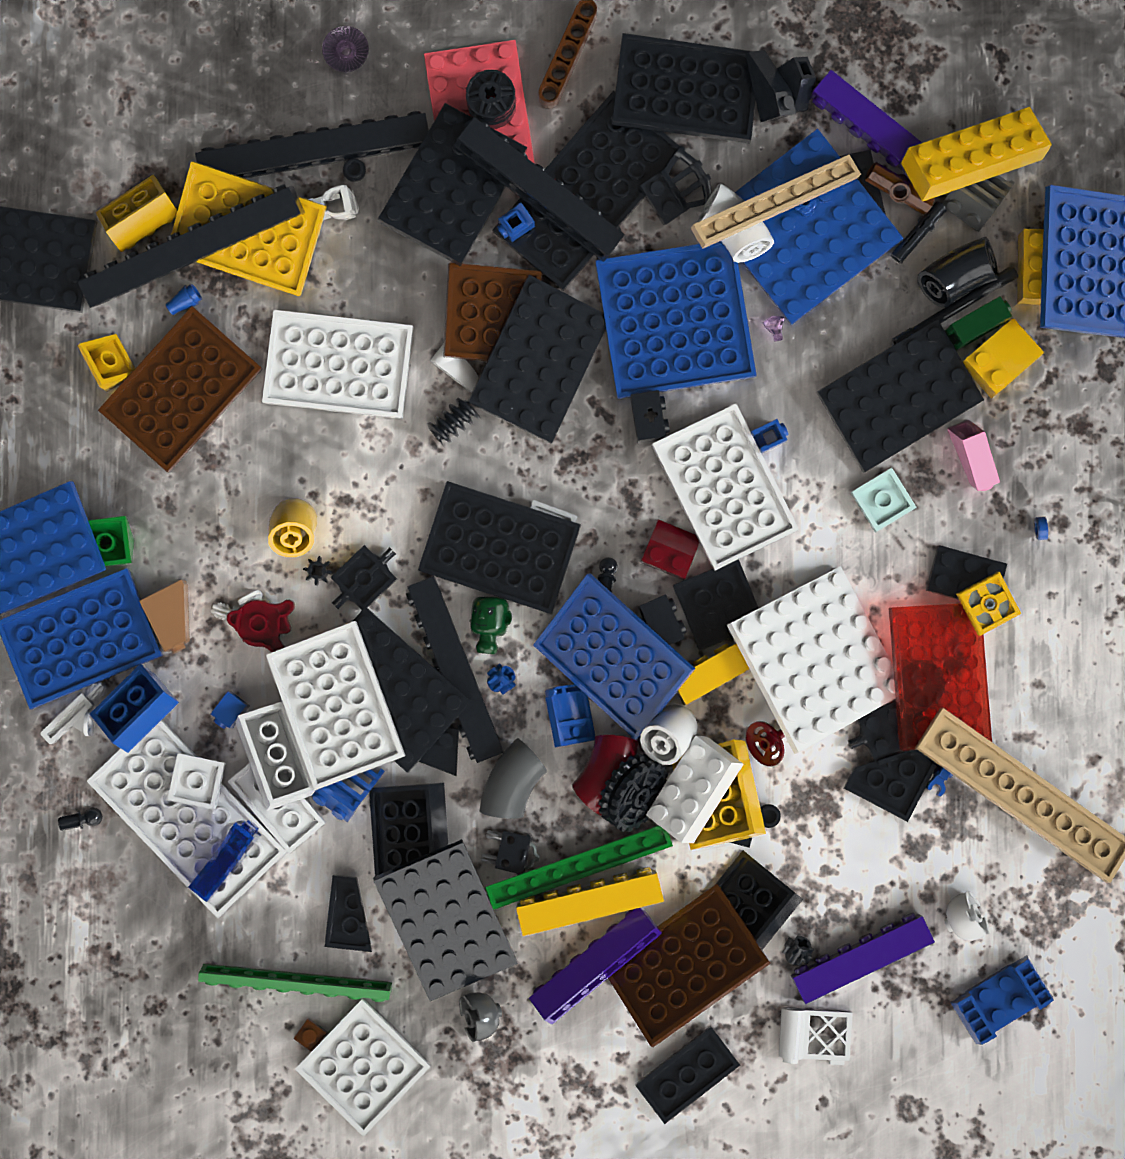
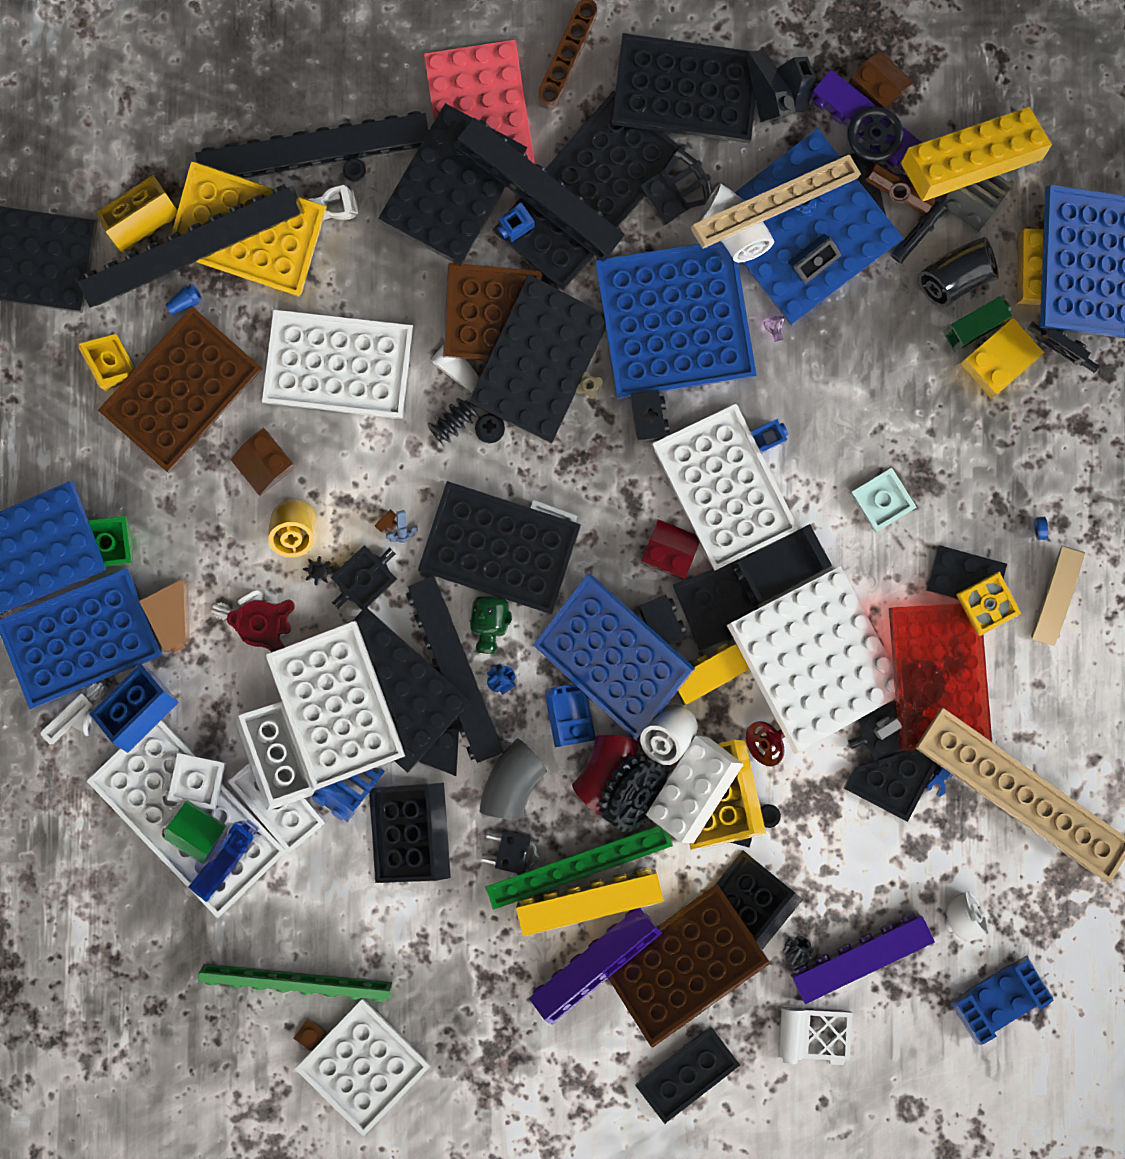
(91, 817): black axle -> none
(194, 832): none -> green slope
(228, 710): blue brick -> none
(262, 461): none -> reddish brown slope
(345, 38): clear purple dish -> none
(346, 916): black wing -> none
(387, 522): none -> reddish brown plate
(402, 534): none -> sand blue piece
(445, 920): plate -> none
(480, 1014): dark grey cylinder -> none
(489, 428): none -> black piece
(496, 110): black wheel -> none
(592, 391): none -> dark tan plate
(608, 568): black axle -> none
(781, 565): none -> black panel
(815, 258): none -> black slope
(862, 149): none -> black plate
(880, 80): none -> reddish brown slope
(886, 727): none -> light grey plate
(900, 395): black plate -> none
(974, 455): bright pink slope -> none
(1005, 277): black piece -> none
(1058, 595): none -> tan slope
(1073, 351): none -> black plate

